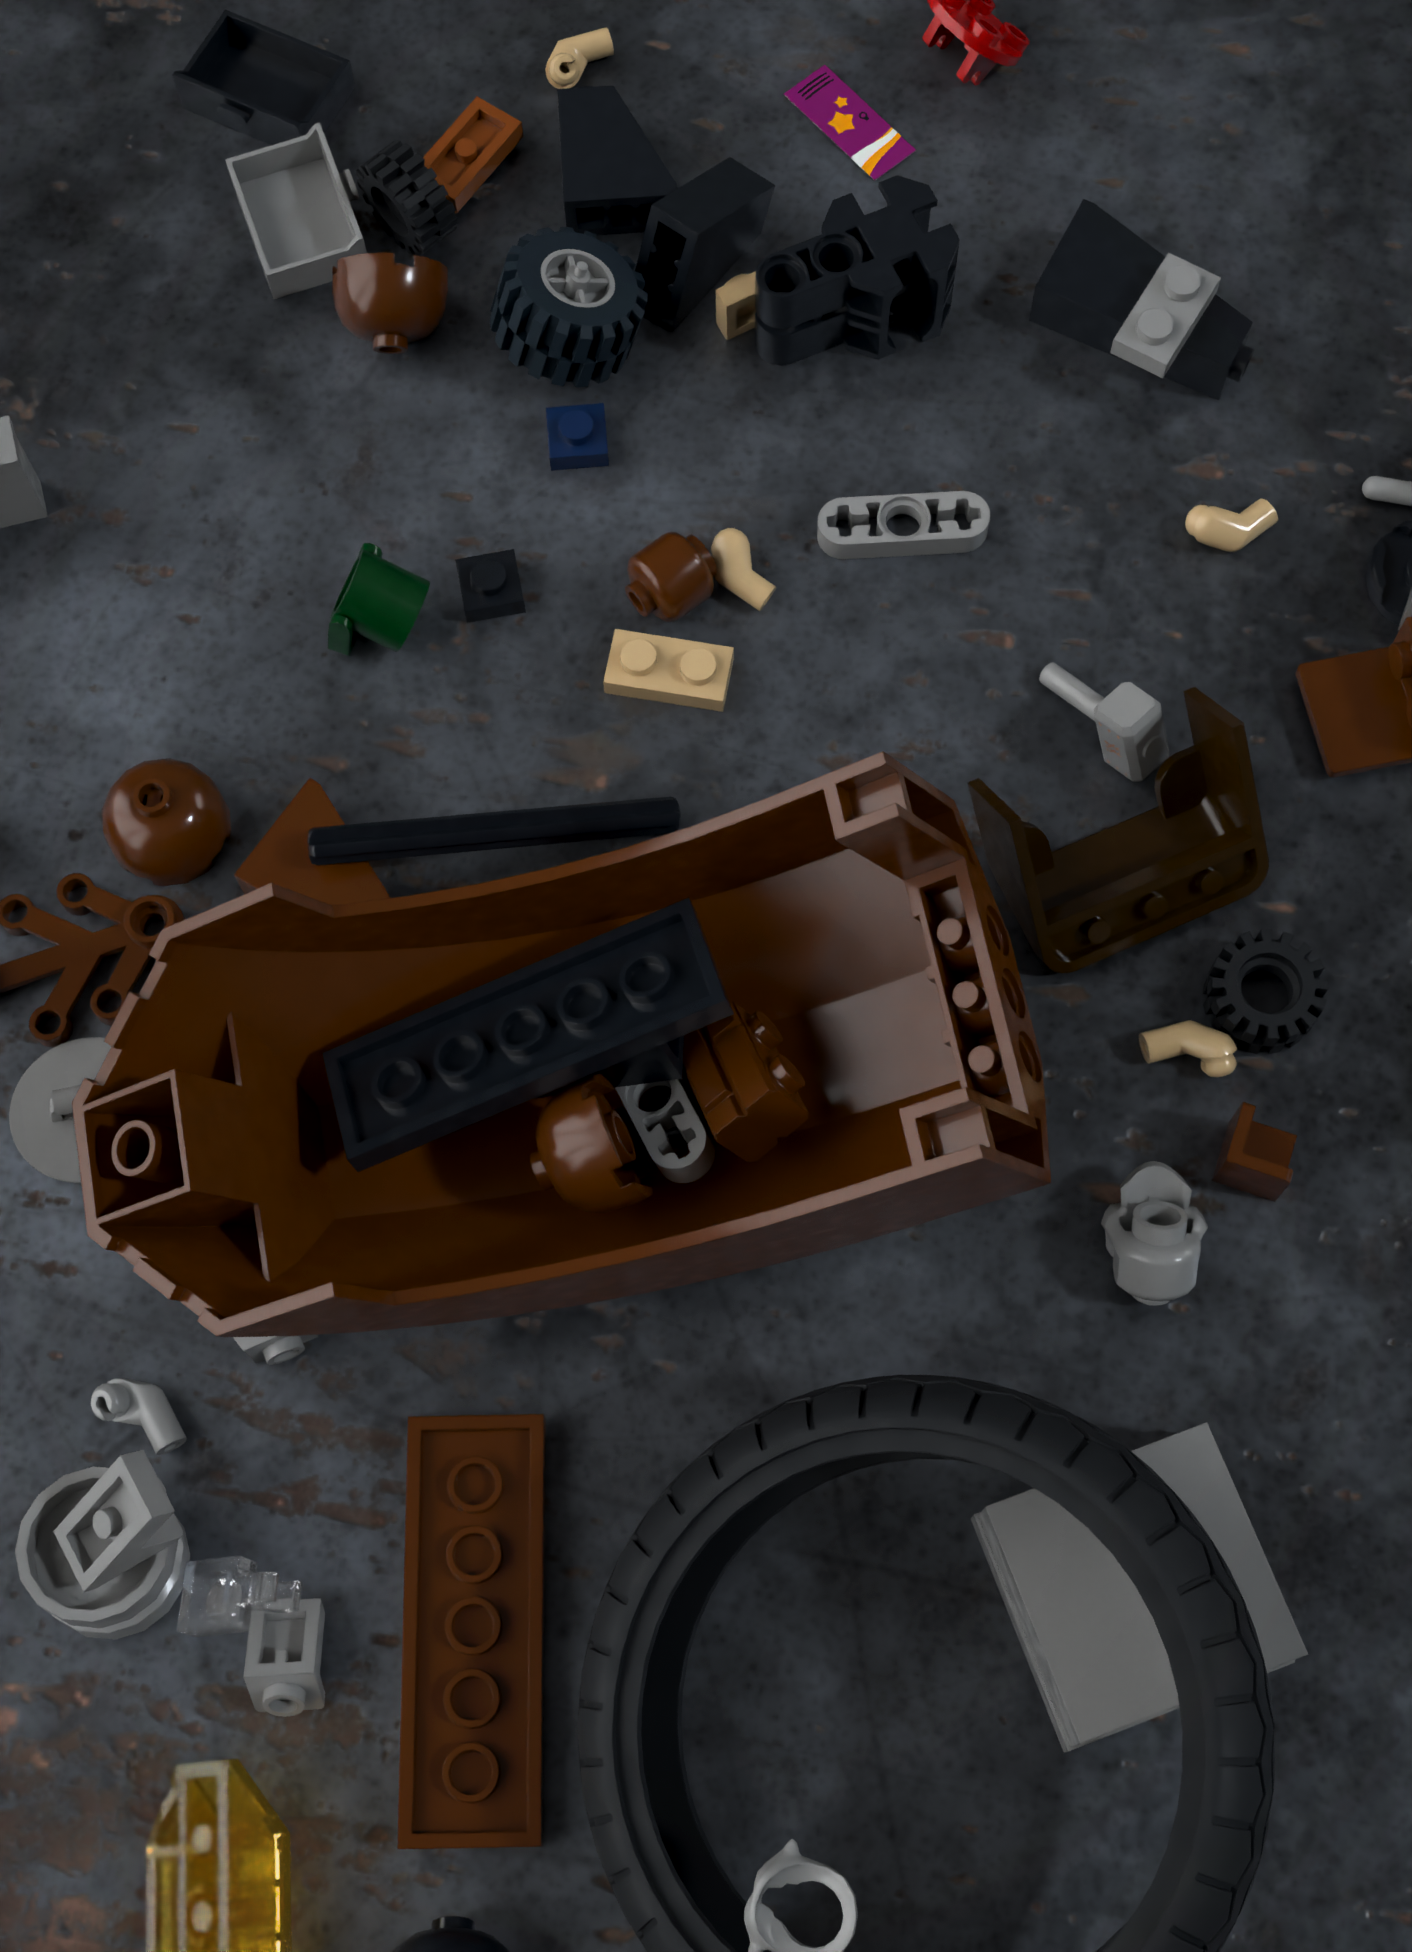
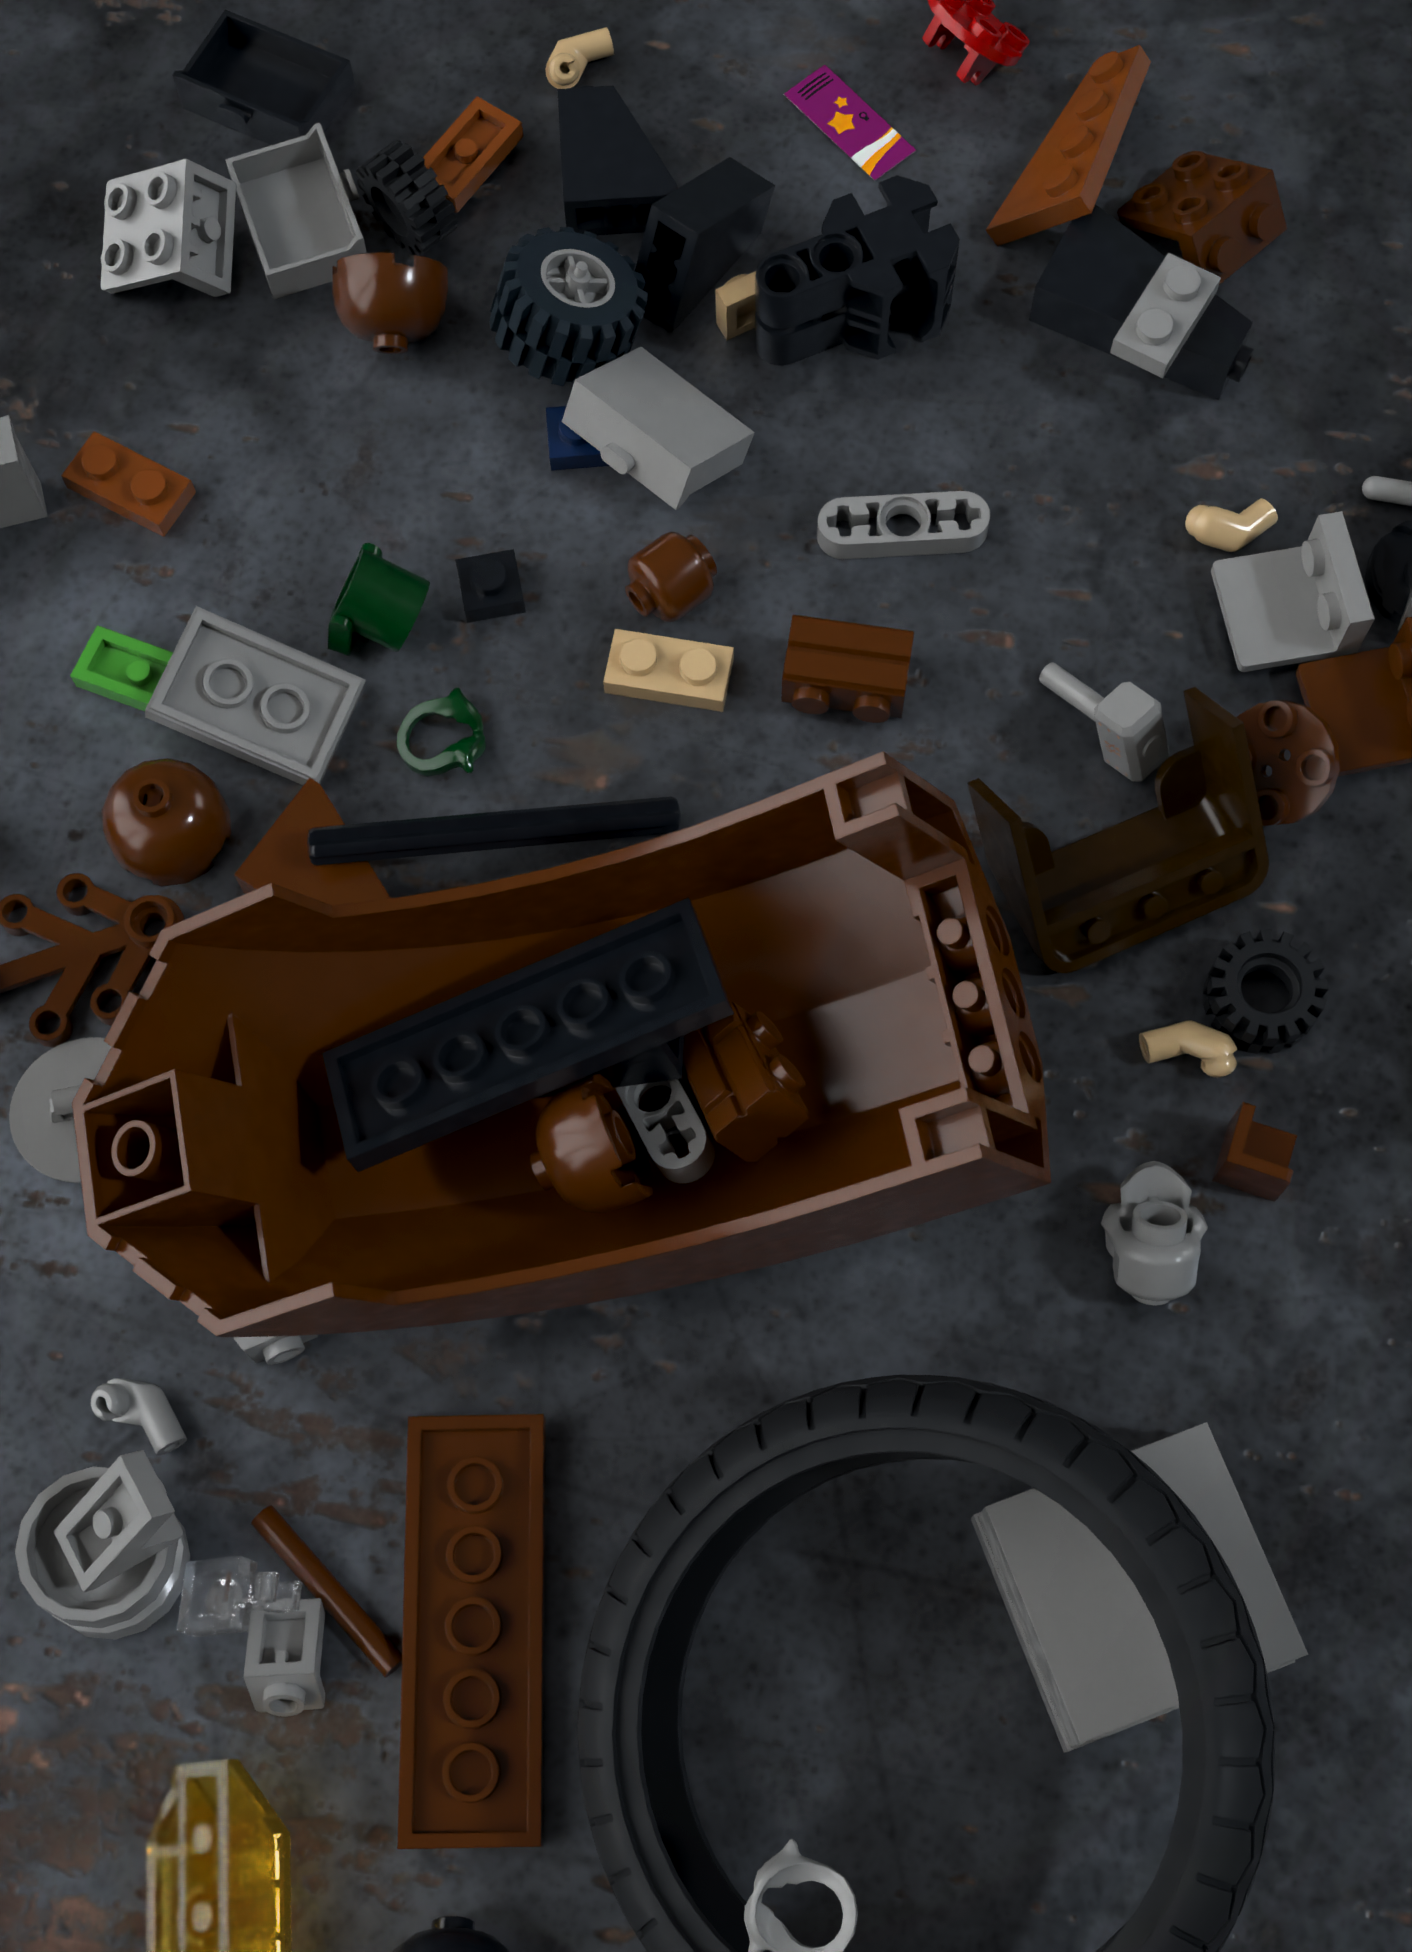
(120, 668): none -> bright green plate
(128, 483): none -> dark orange plate
(169, 227): none -> light grey bracket
(255, 698): none -> light grey tile
(324, 1585): none -> reddish brown bar
(459, 754): none -> dark green piece
(655, 426): none -> light grey container
(734, 568): tan arm -> none
(846, 668): none -> reddish brown brick
(1076, 153): none -> dark orange wing
(1213, 208): none -> reddish brown bracket
(1295, 600): none -> light grey bracket
(1309, 776): none -> reddish brown plate

